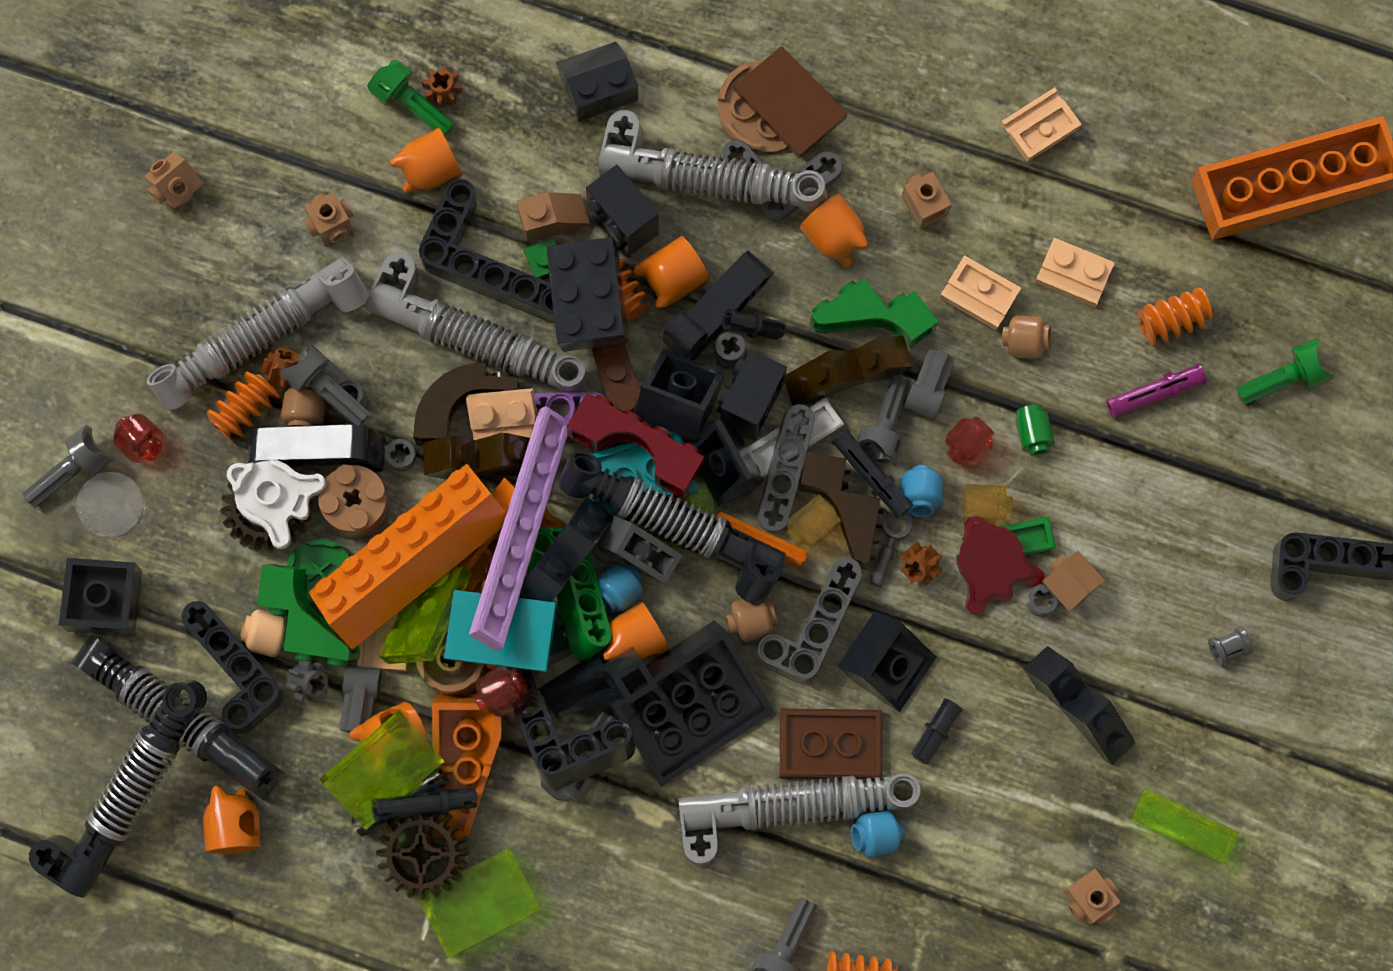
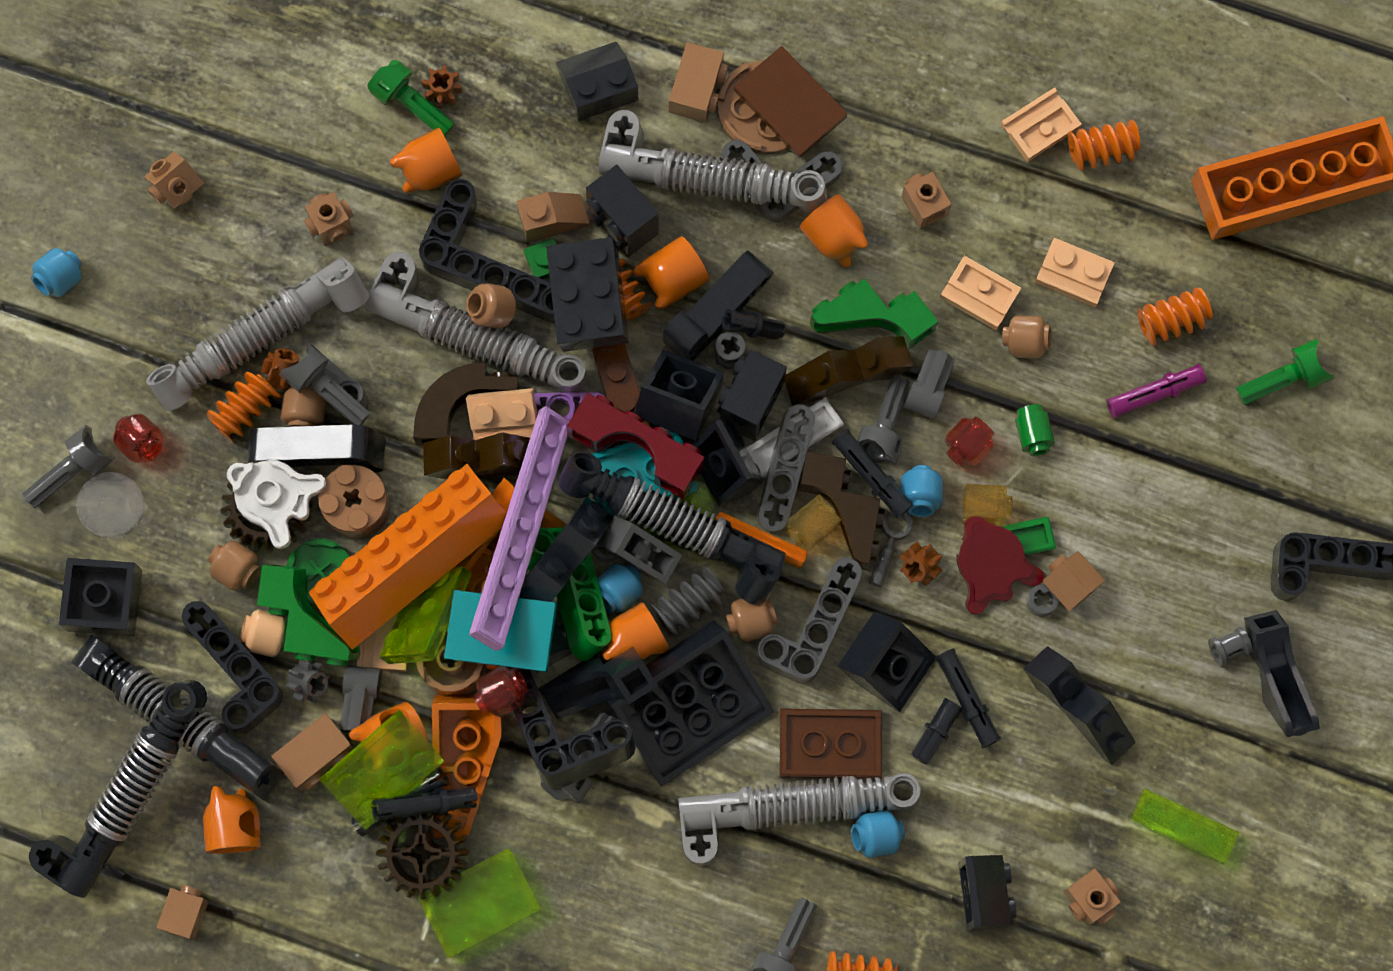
(56, 272): none -> dark azure head
(183, 912): none -> medium nougat brick
(234, 566): none -> medium nougat head
(312, 753): none -> medium nougat brick
(392, 450): dark grey bush -> none
(491, 305): none -> medium nougat head
(689, 602): none -> dark grey piece
(696, 82): none -> medium nougat brick
(968, 698): none -> black pin
(986, 892): none -> black slope
(1104, 144): none -> orange piece
(1281, 681): none -> black arch

